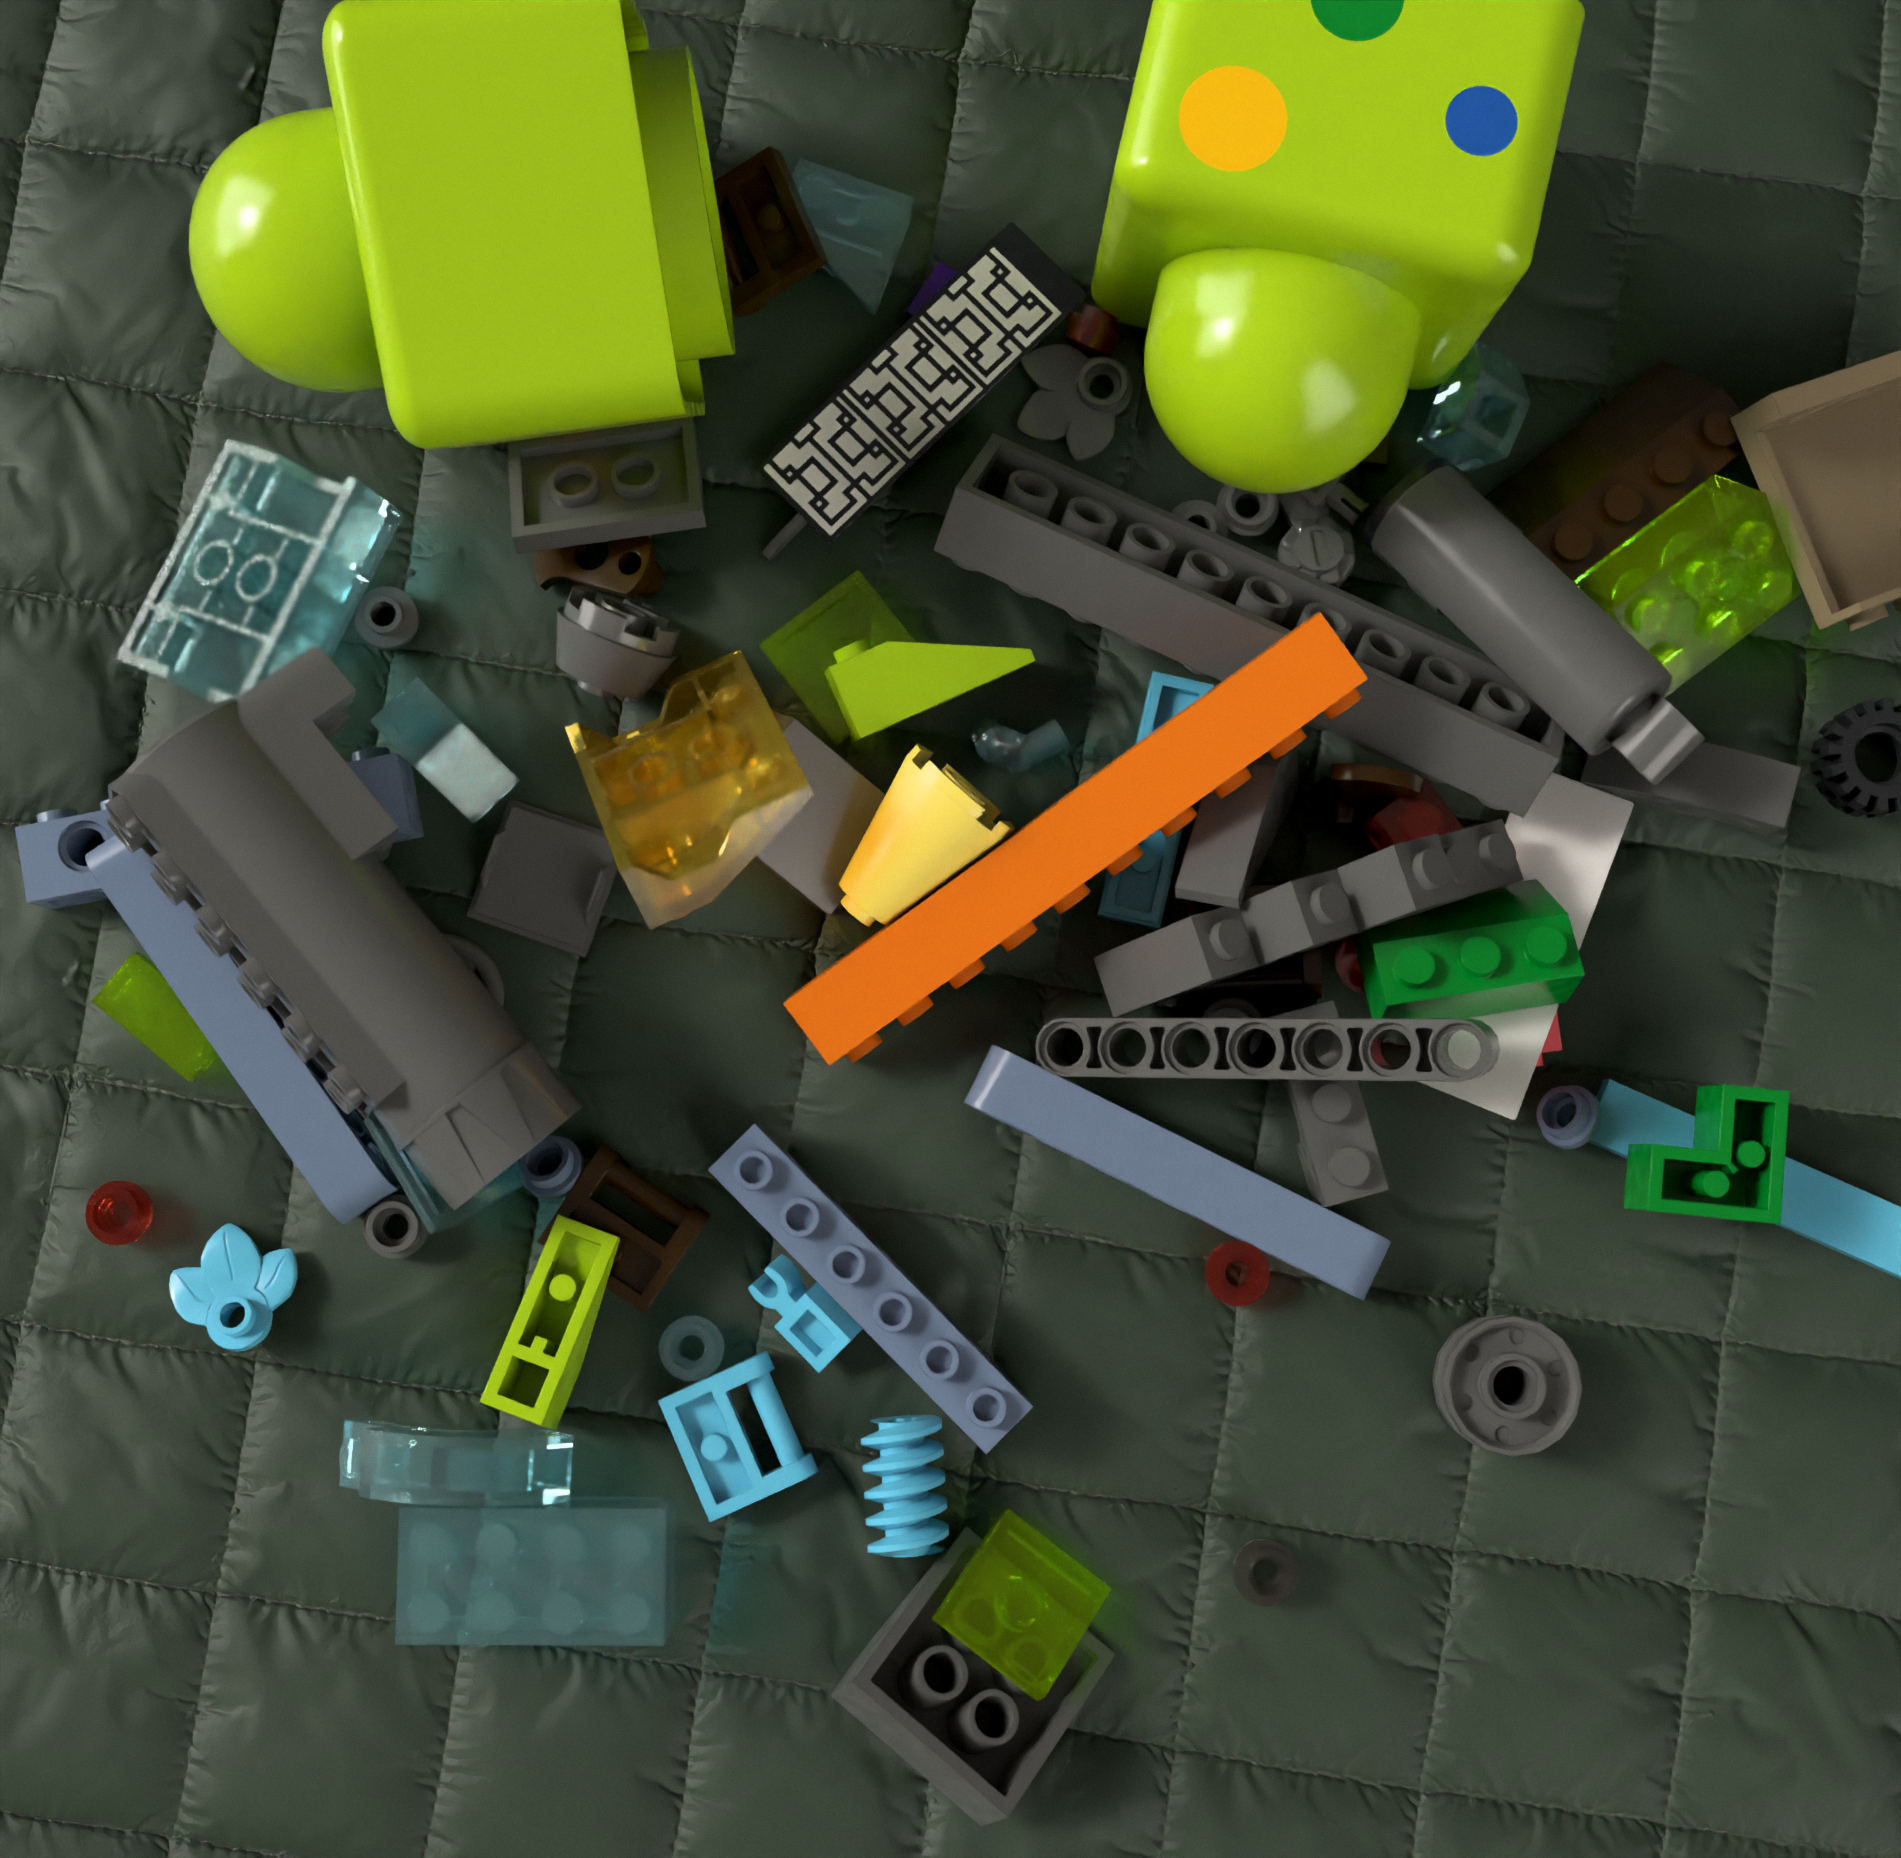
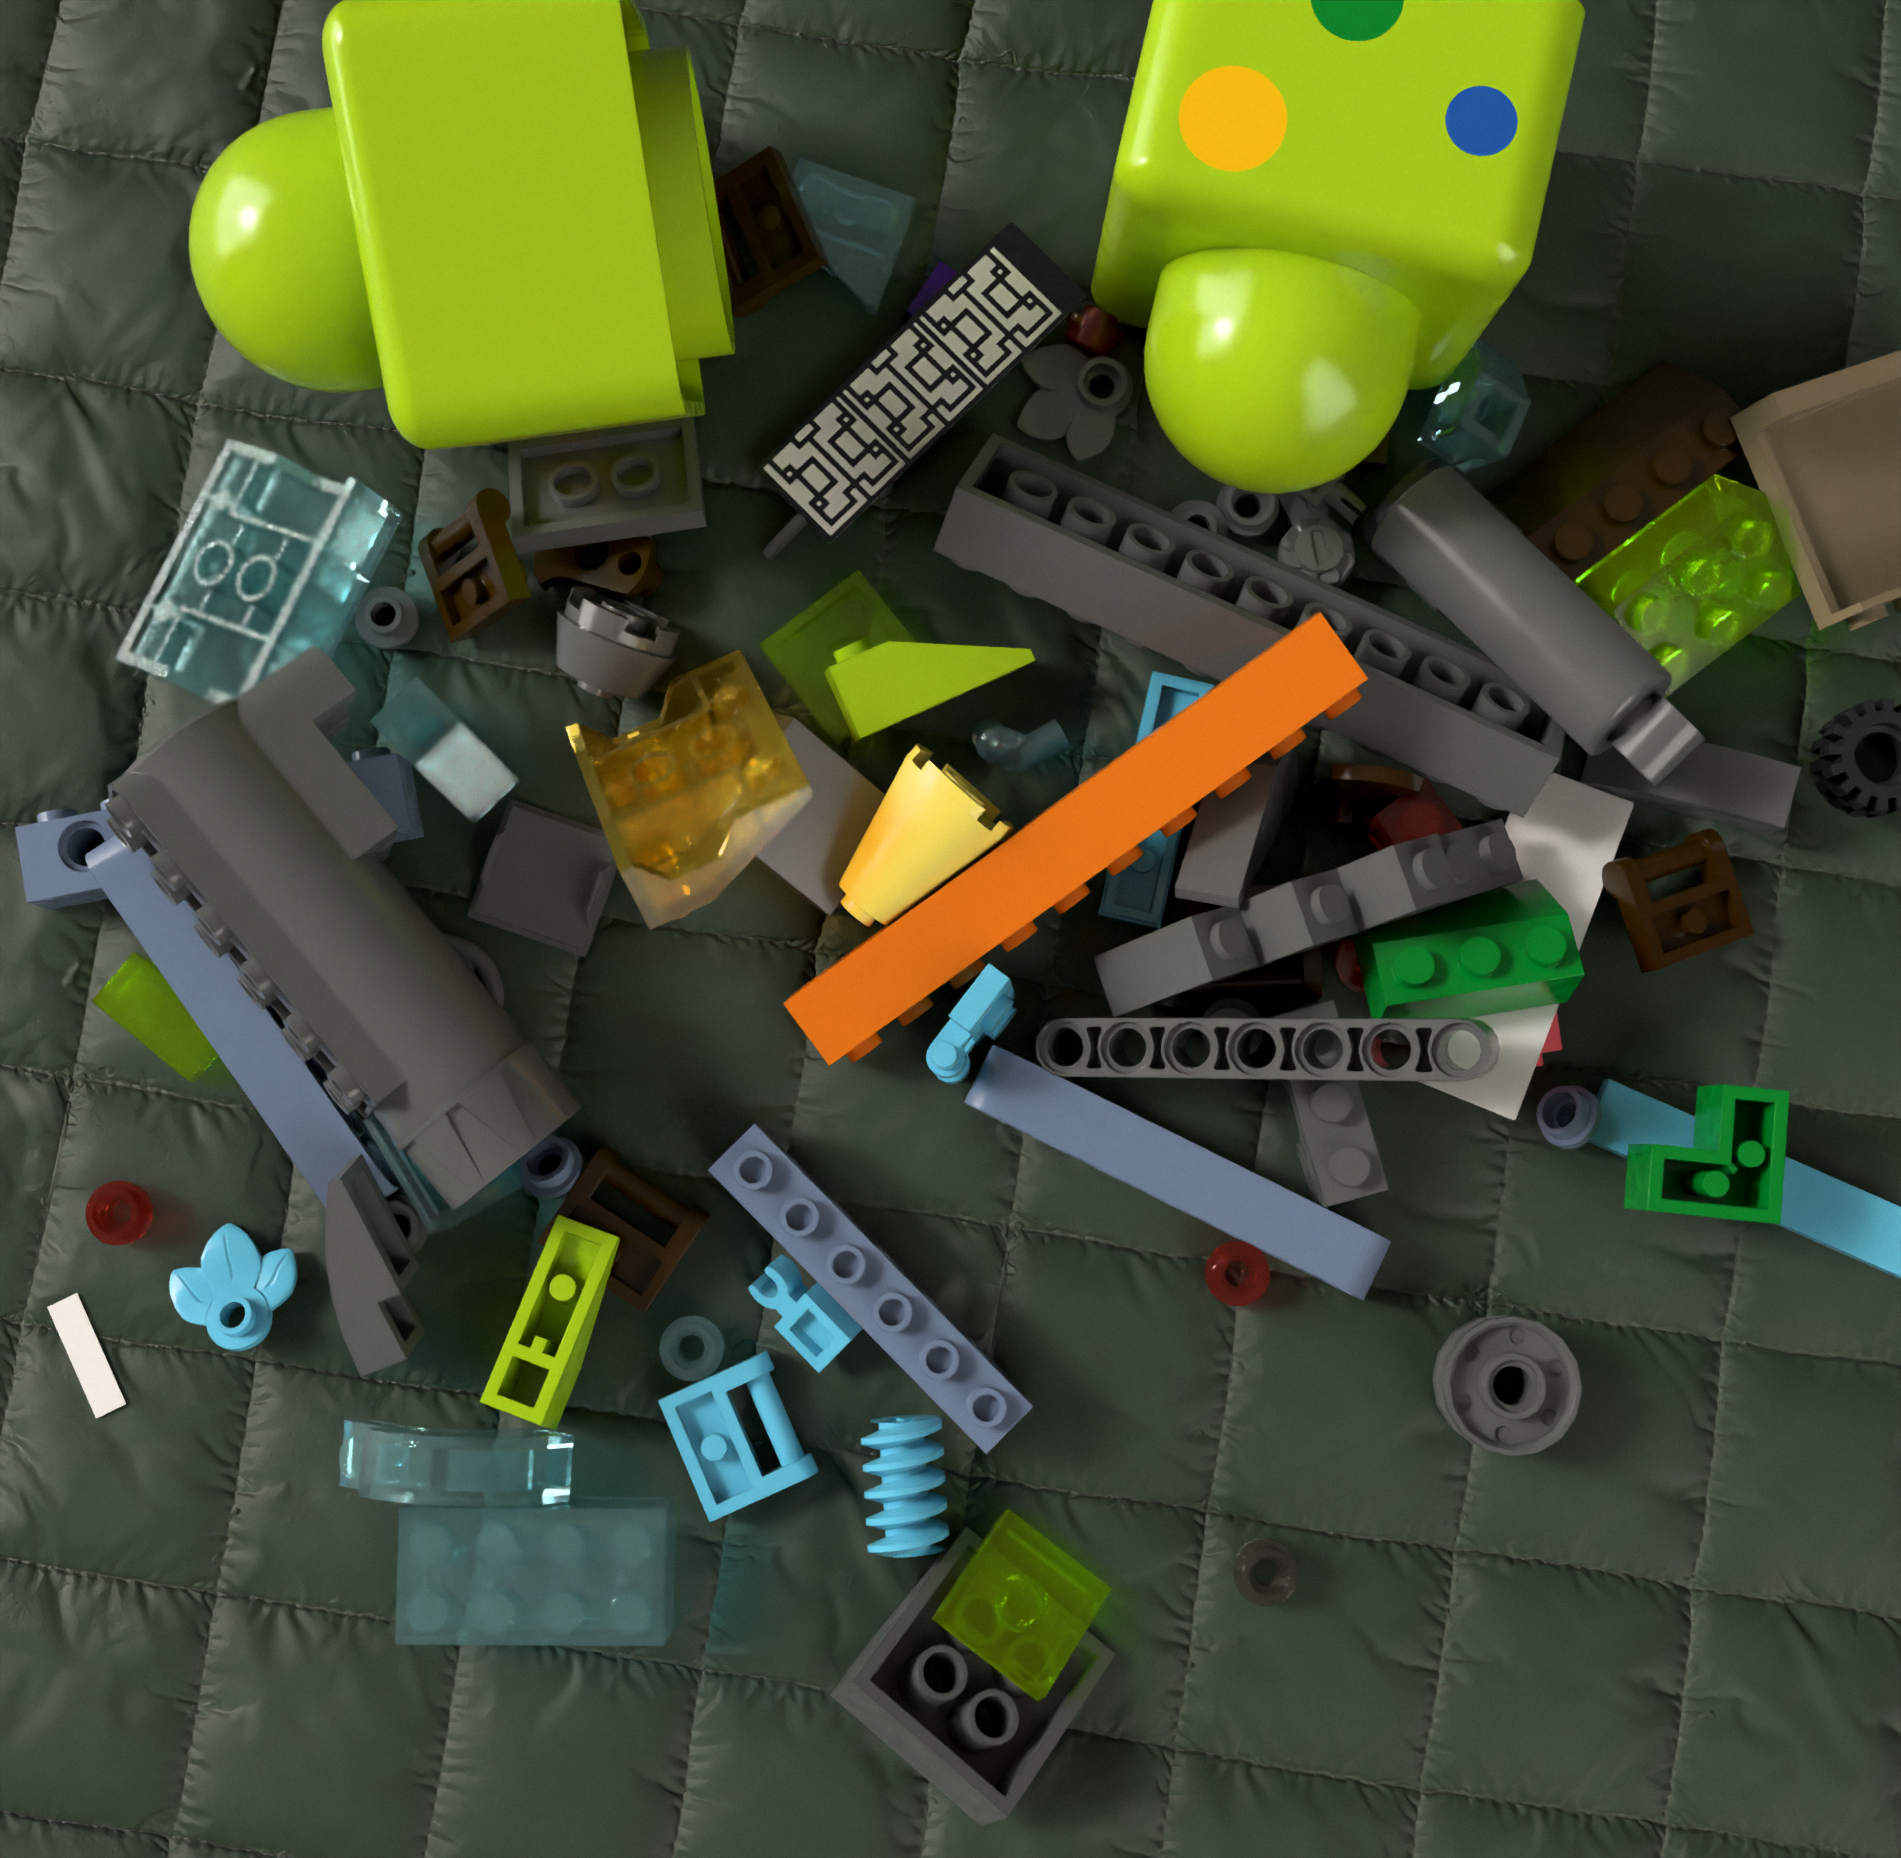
(86, 1355): none -> white sticker
(369, 1271): none -> dark grey slope
(487, 580): none -> dark brown plate
(980, 1012): none -> medium azure plate
(1684, 921): none -> dark brown plate

